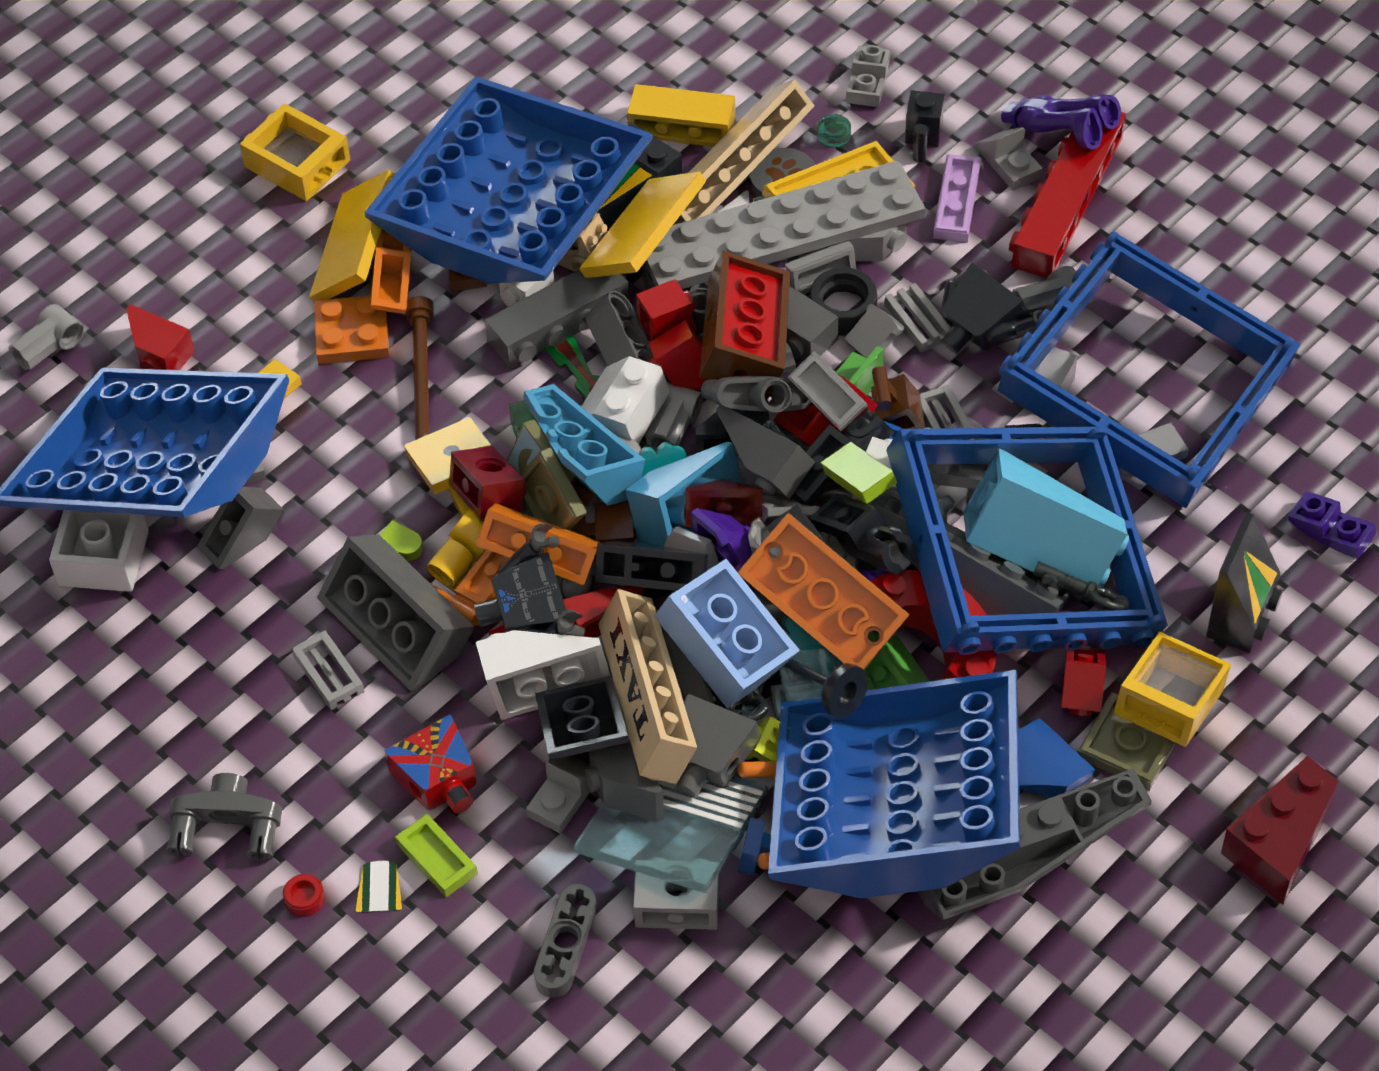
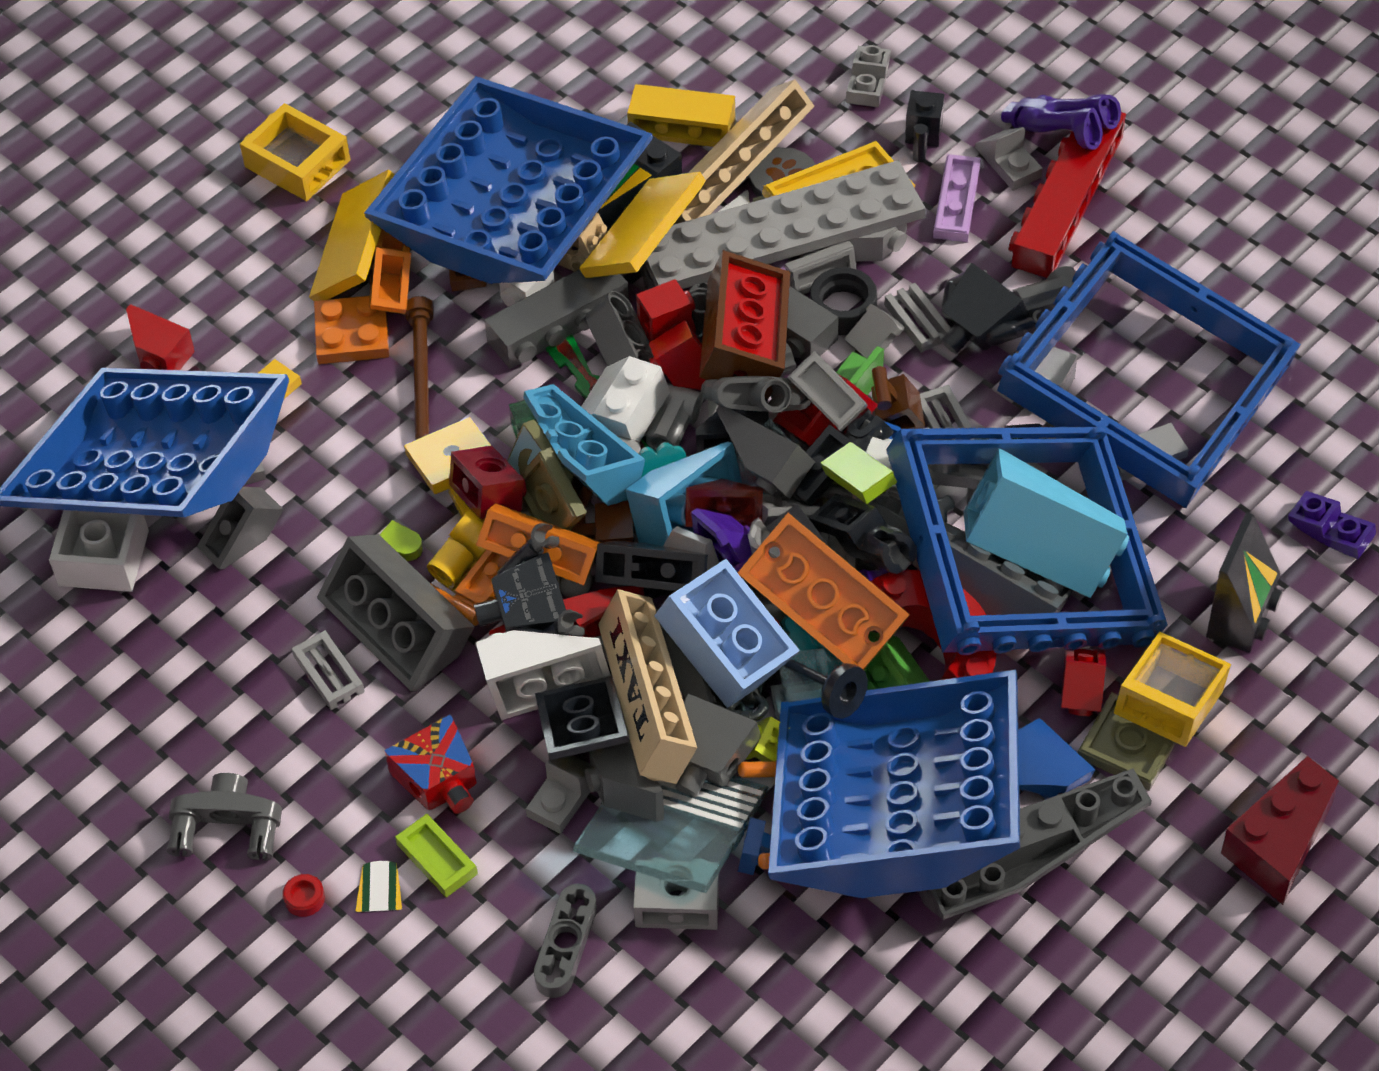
(53, 330): light grey piece -> none
(834, 130): clear green tile -> none
(1087, 590): pearl dark grey piece -> none

